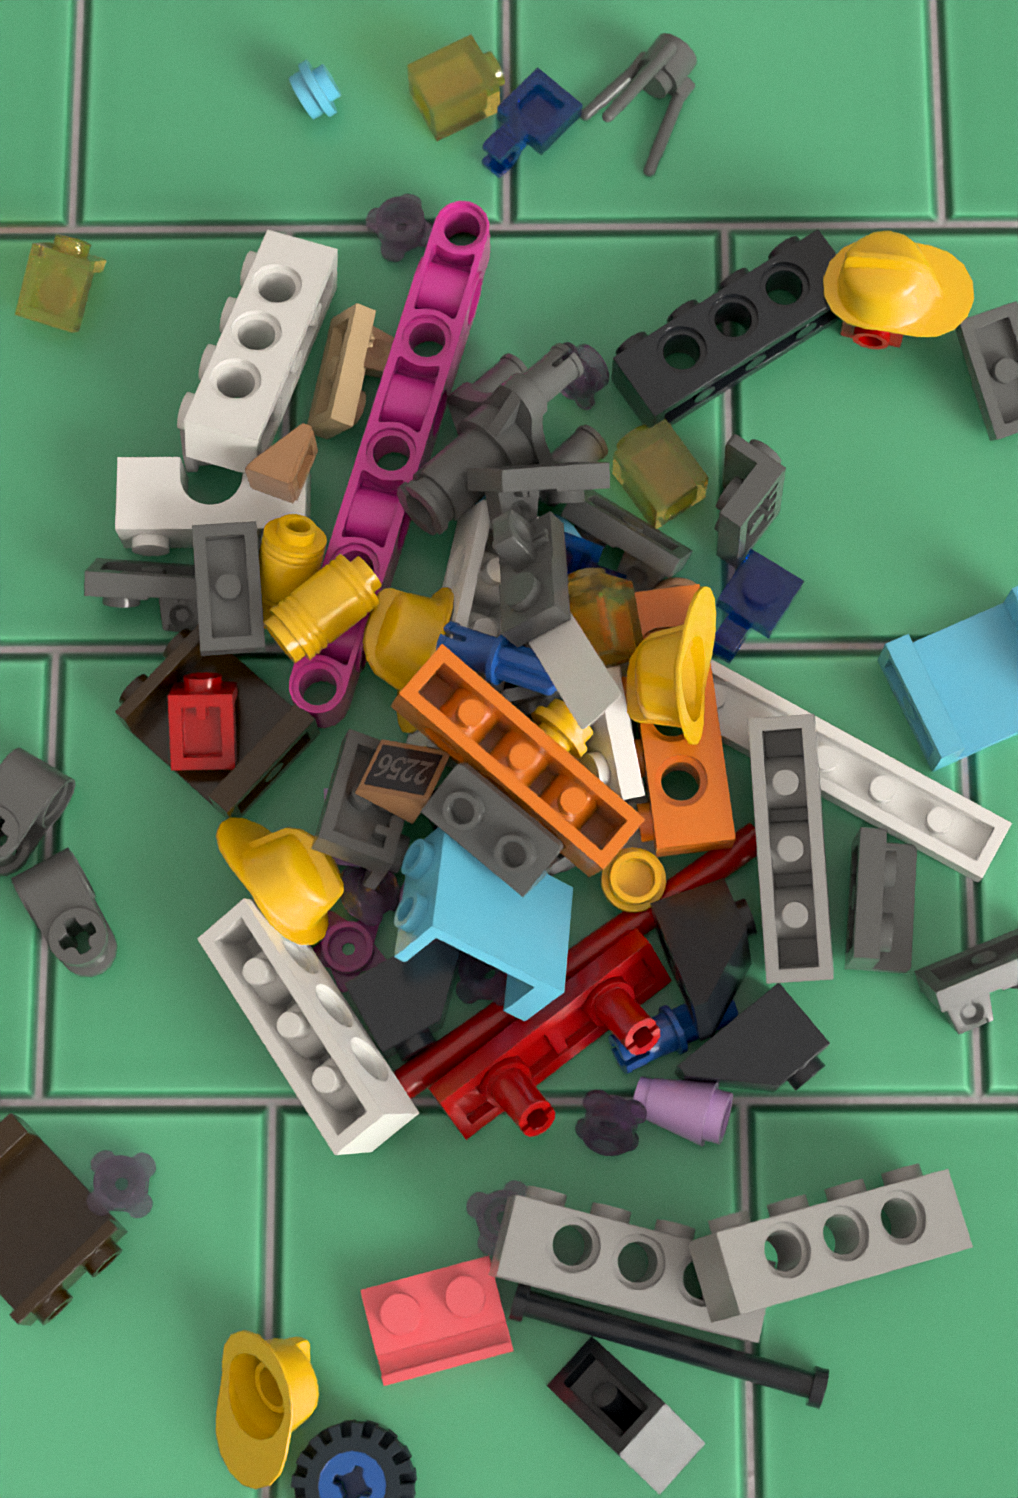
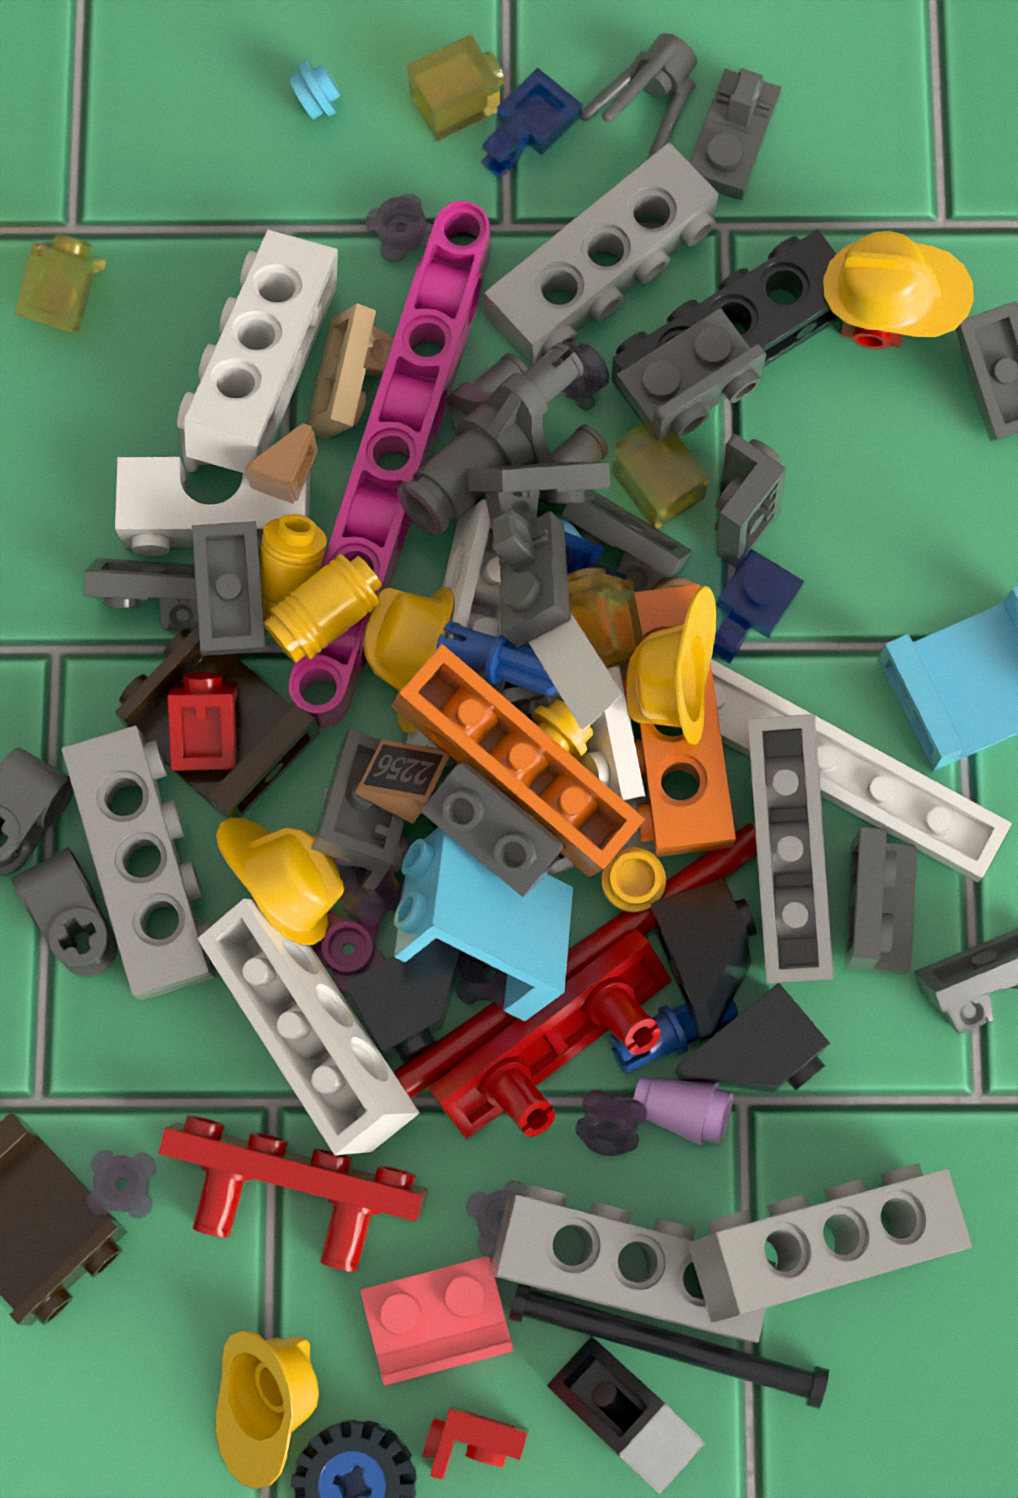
(97, 773): none -> light grey brick
(264, 1158): none -> red plate
(487, 1440): none -> red bracket
(659, 187): none -> light grey brick
(691, 375): none -> dark grey bracket
(735, 131): none -> dark grey hinge

